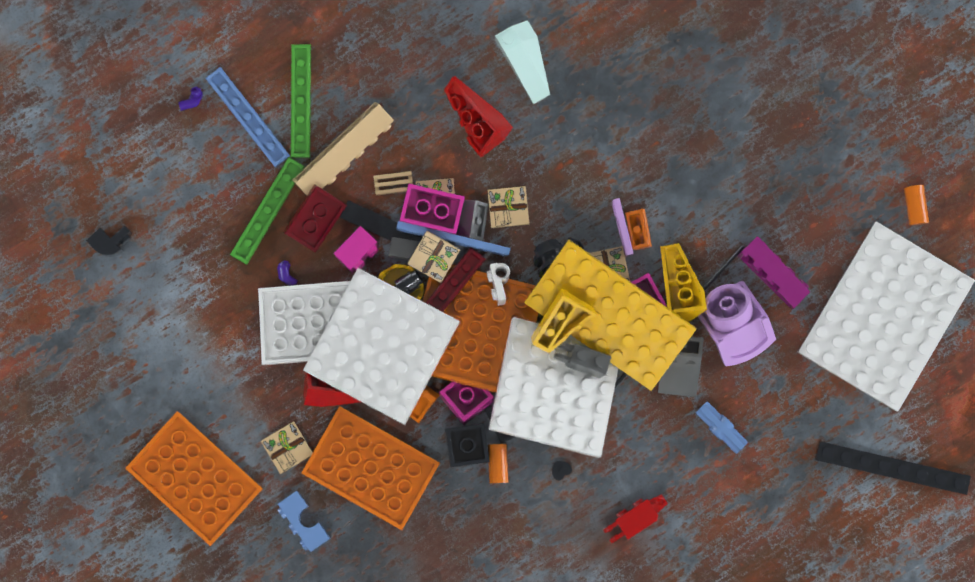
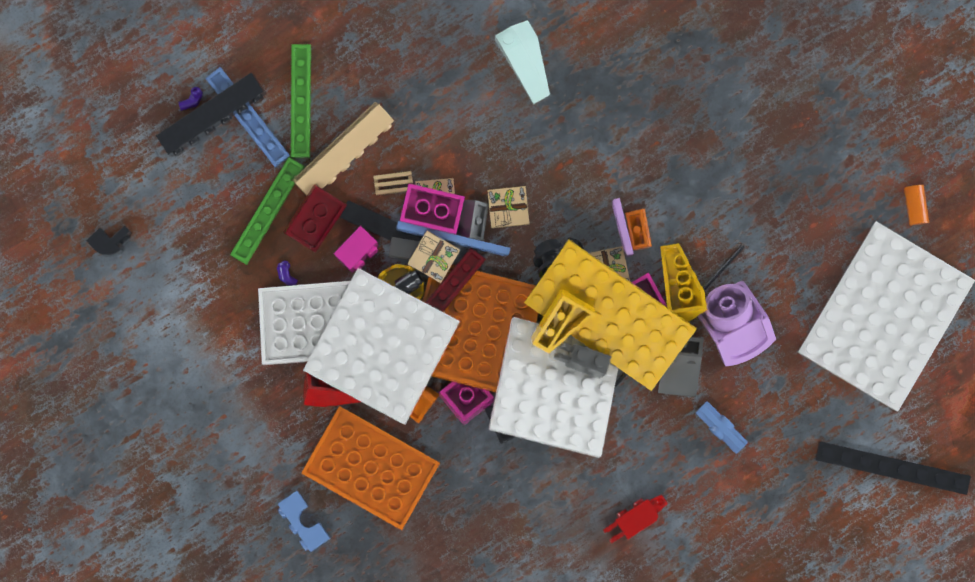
(194, 478): orange plate -> none
(211, 114): none -> black brick
(287, 447): tan tile -> none
(467, 445): black brick -> none
(481, 121): red wedge -> none
(498, 282): white plate -> none
(498, 463): orange brick -> none
(561, 469): black piece -> none
(774, 273): magenta wedge -> none

